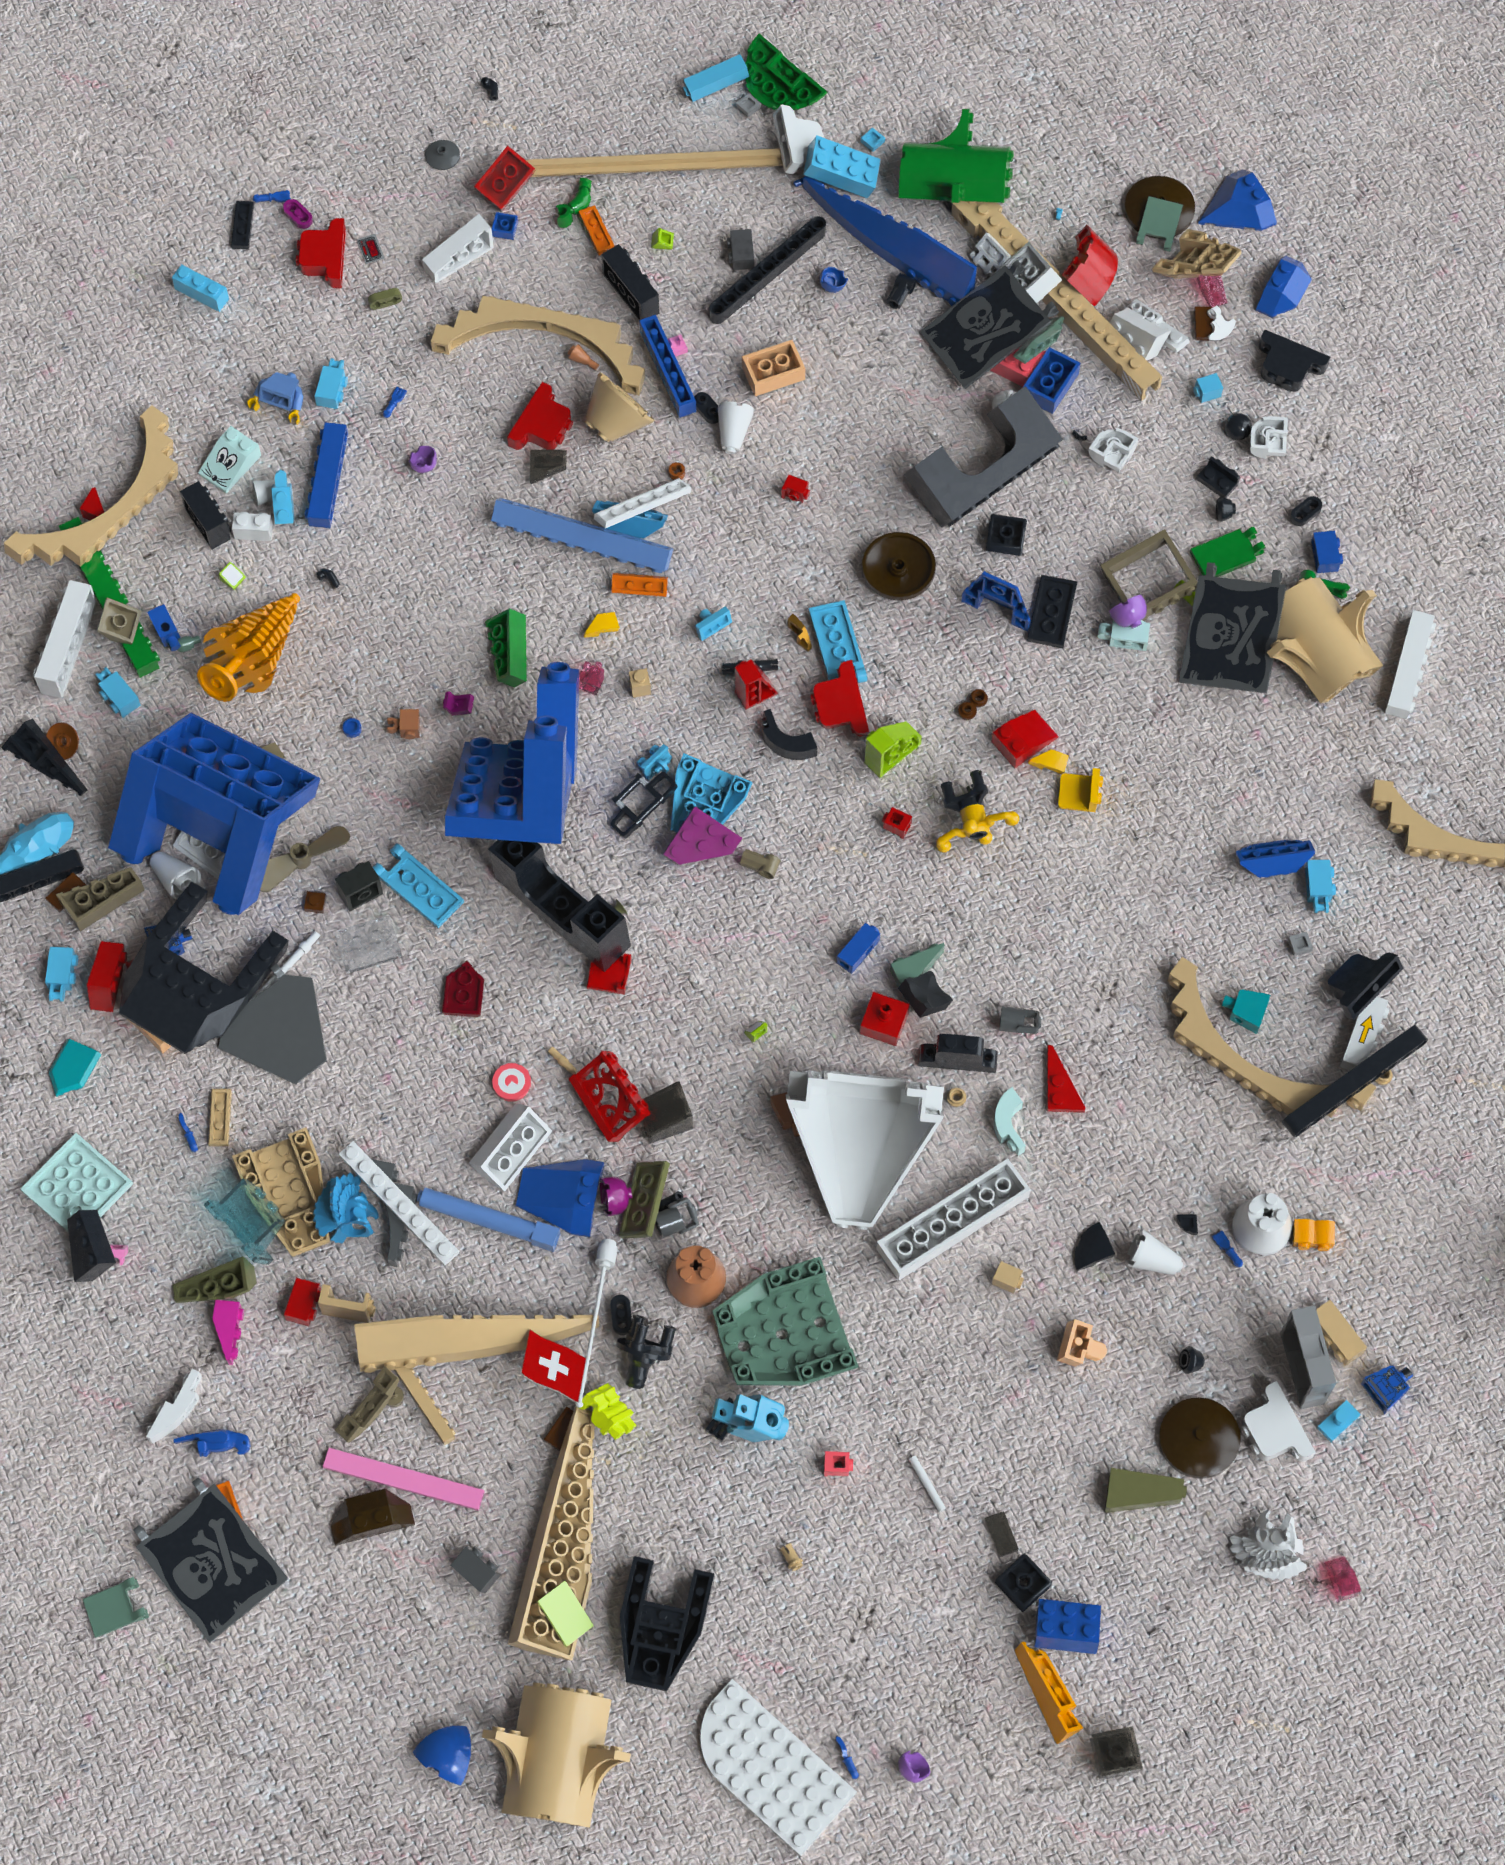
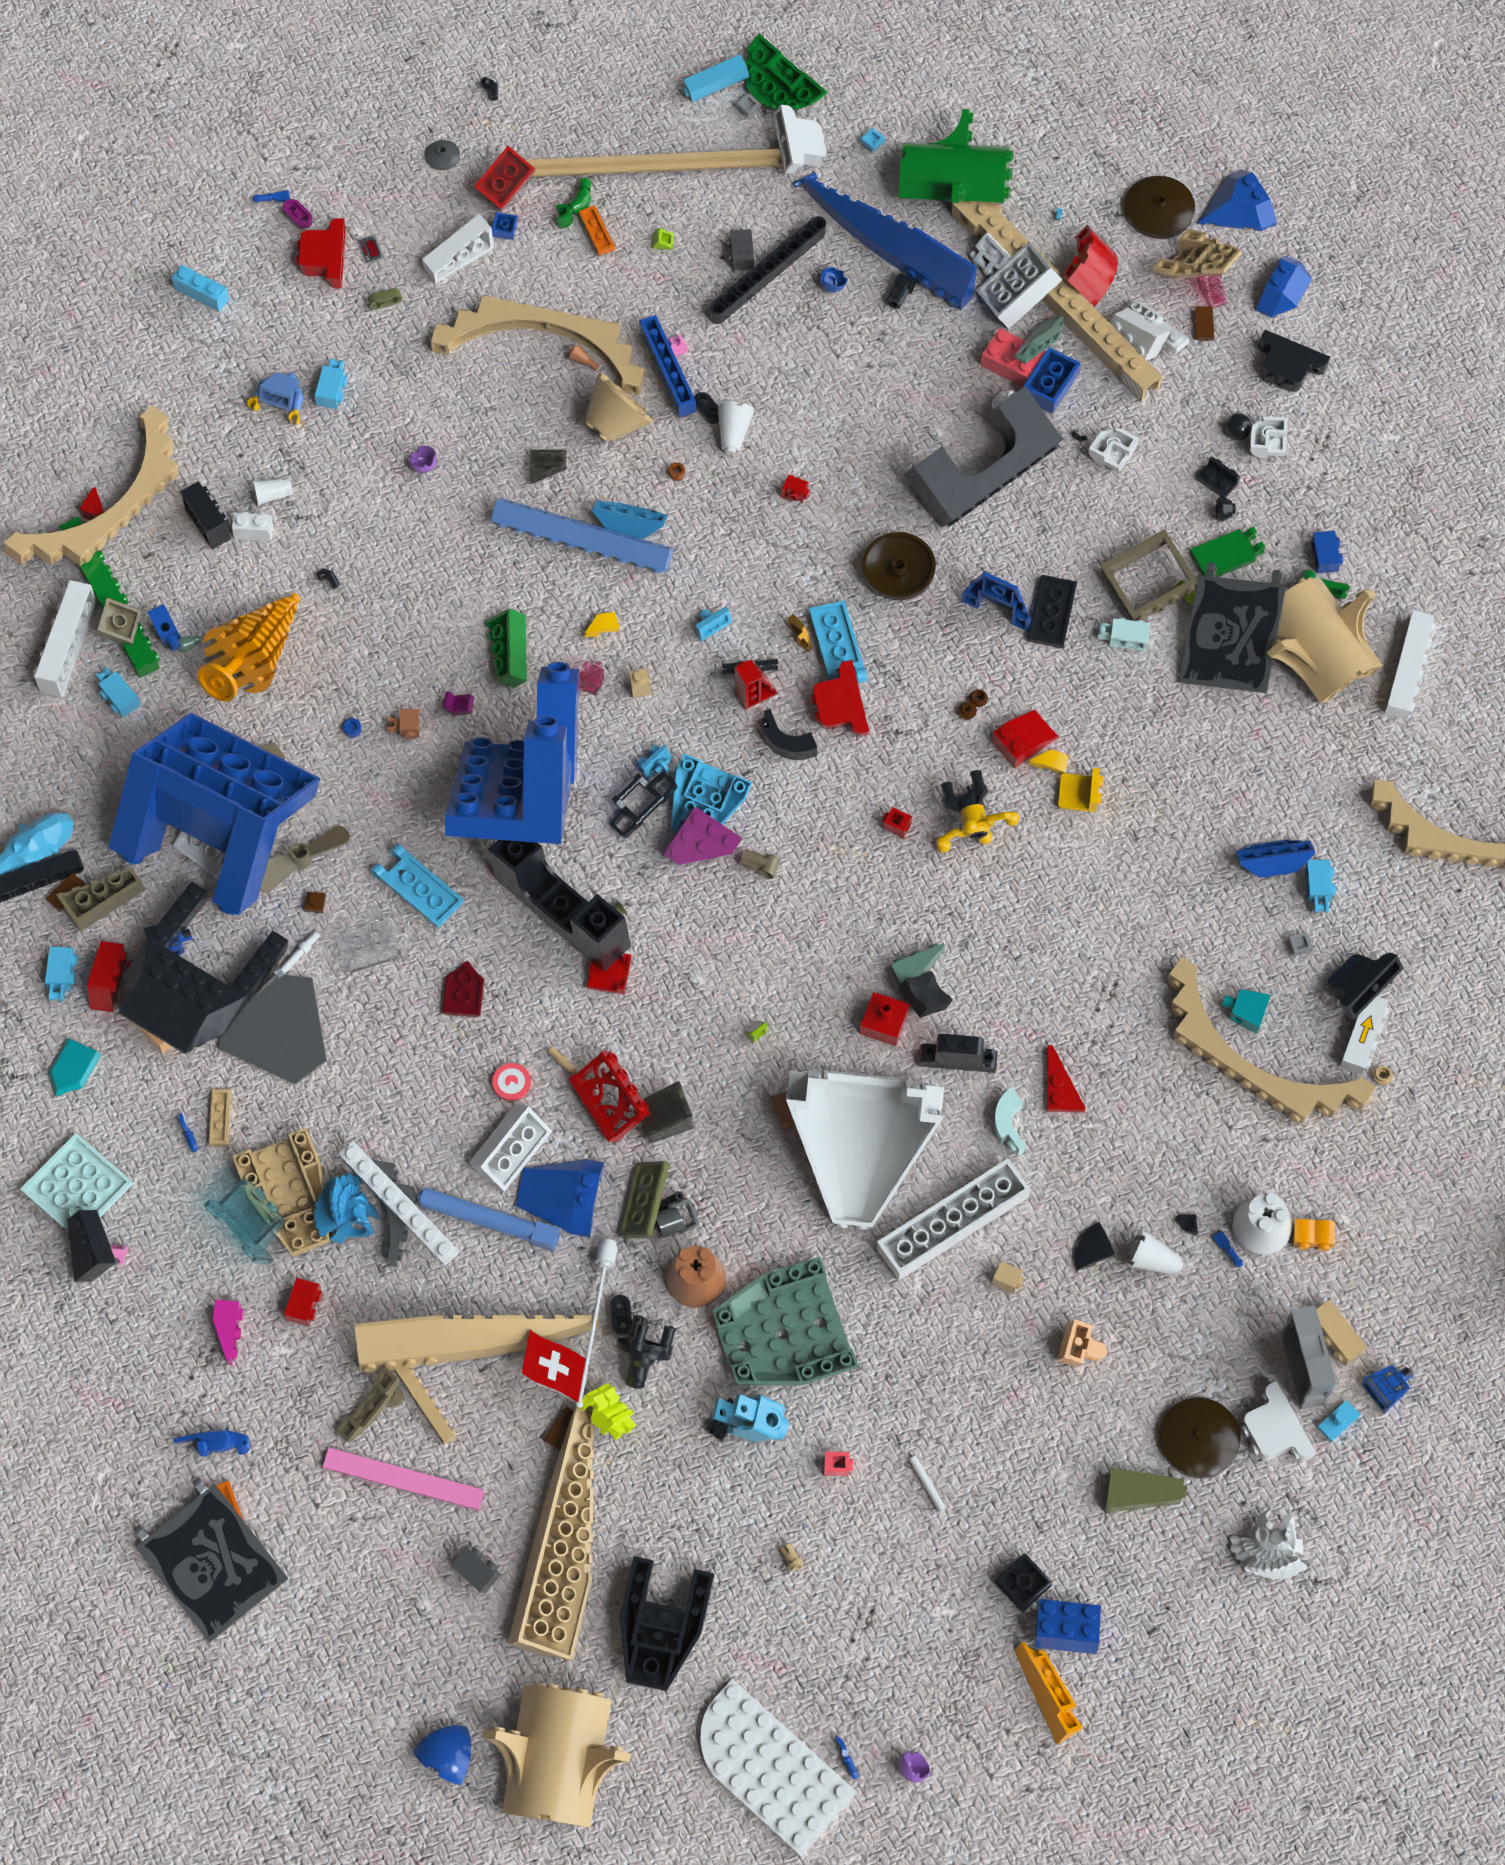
(35, 748): black wedge -> none
(57, 735): dark orange dish -> none
(113, 1608): sand green flag -> none
(172, 1415): white slope -> none
(173, 873): white cone -> none
(217, 1283): olive wedge -> none
(230, 459): light aqua slope -> none
(231, 576): slope -> none
(242, 225): black tile -> none
(282, 499): medium azure brick -> none
(327, 475): blue brick -> none
(345, 1309): tan panel -> none
(358, 885): pearl dark grey brick -> none
(370, 1516): dark brown wedge -> none
(397, 397): blue piece -> none
(541, 422): red brick -> none
(565, 1613): yellowish green piece -> none
(614, 1195): magenta cylinder -> none
(630, 282): black brick -> none
(639, 584): orange plate -> none
(642, 503): white tile -> none
(773, 367): light nougat brick -> none
(841, 166): medium azure brick -> none
(858, 948): blue brick -> none
(890, 746): lime brick -> none
(956, 1092): tan plate -> none
(987, 325): flag -> none
(1001, 1534): clear smoke tile -> none
(1002, 525): black brick -> none
(1013, 1020): dark grey piece -> none
(1116, 1753): clear smoke brick -> none
(1130, 612): medium lavender cylinder -> none
(1160, 221): sand green flag -> none
(1191, 1360): black cone -> none
(1208, 388): medium azure brick -> none
(1220, 327): white piece -> none
(1305, 512): black plate -> none
(1343, 1579): clear pink slope -> none
(1354, 1081): black beam -> none

